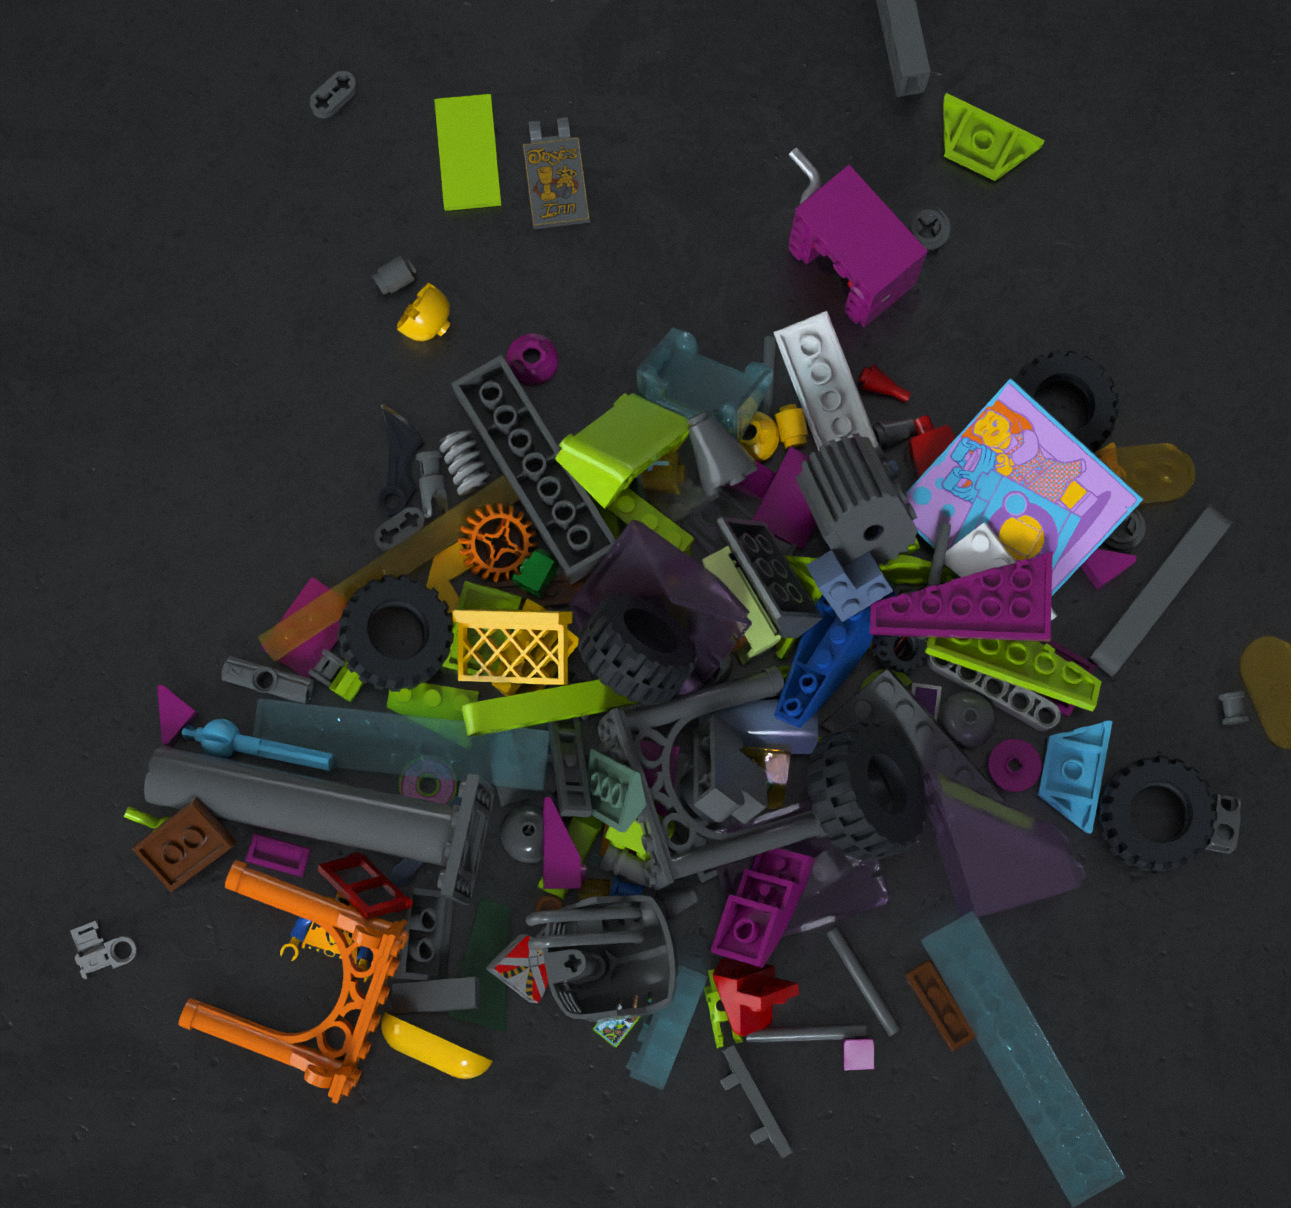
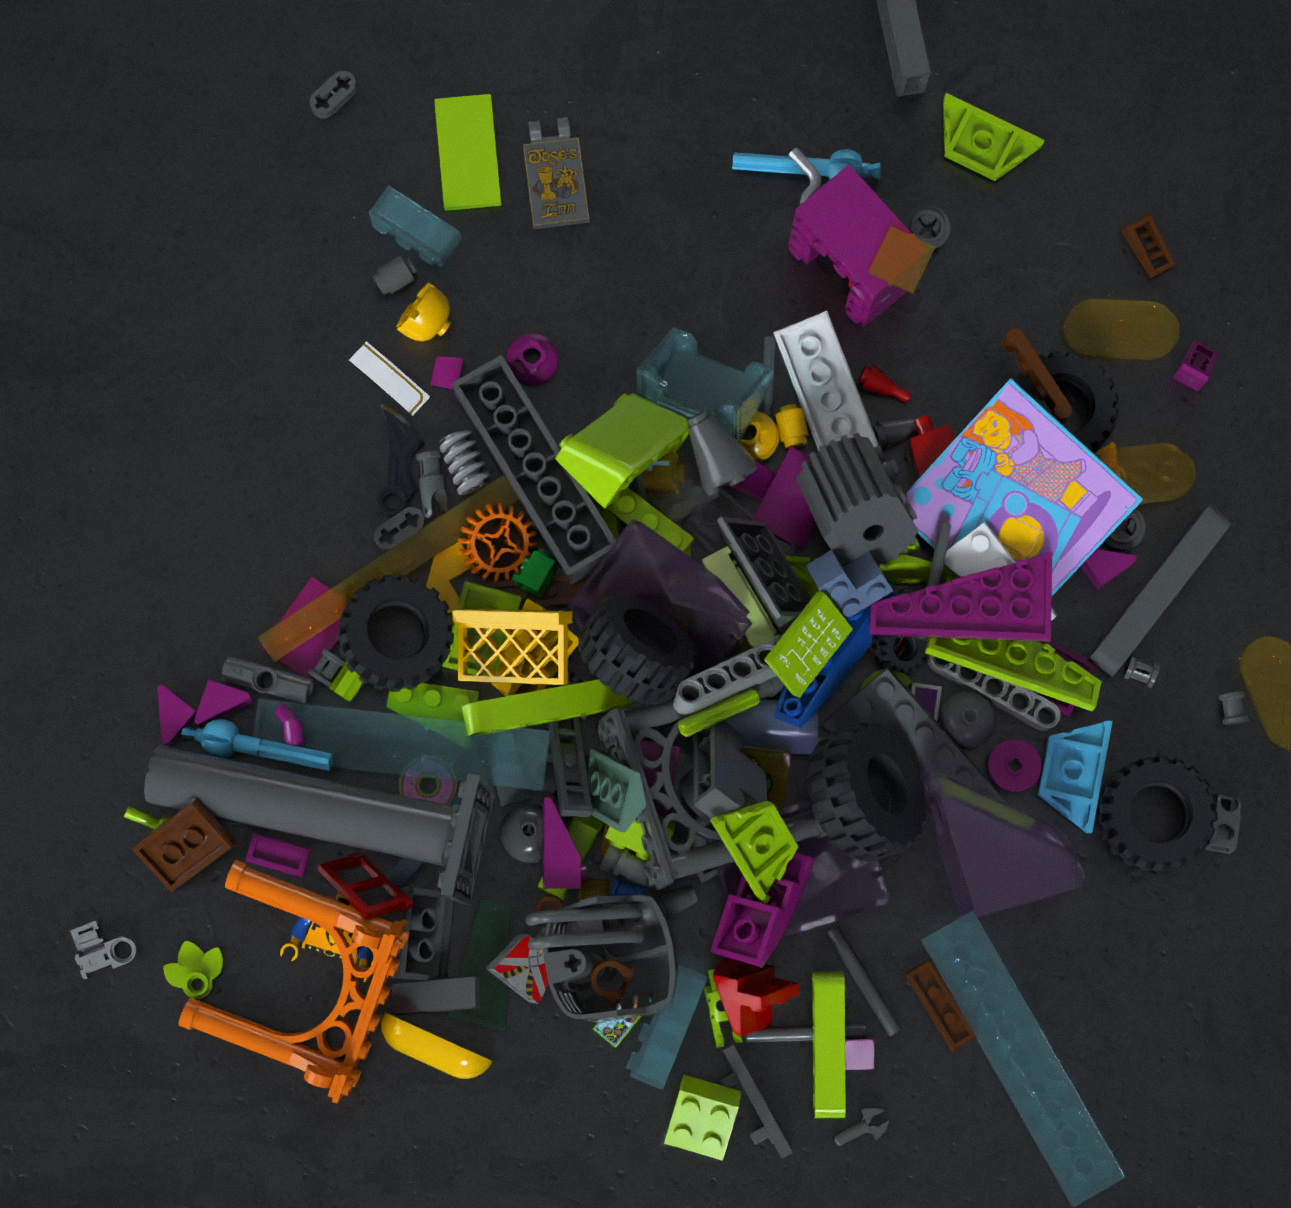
(194, 965): none -> lime plate
(219, 702): none -> magenta slope
(291, 726): none -> magenta arm
(389, 378): none -> white sticker
(414, 227): none -> clear light blue brick
(447, 371): none -> magenta slope
(626, 973): none -> reddish brown piece
(703, 1117): none -> lime brick
(718, 712): none -> lime axle
(726, 678): none -> light grey beam
(757, 844): none -> lime wing
(808, 644): none -> lime tile
(825, 167): none -> medium azure piece
(828, 1044): none -> lime beam
(862, 1127): none -> dark grey bar
(901, 259): none -> clear yellow piece
(1031, 365): none -> reddish brown plate
(1121, 329): none -> clear yellow tile
(1133, 663): none -> dark grey bush
(1140, 250): none -> reddish brown slope
(1196, 365): none -> magenta slope

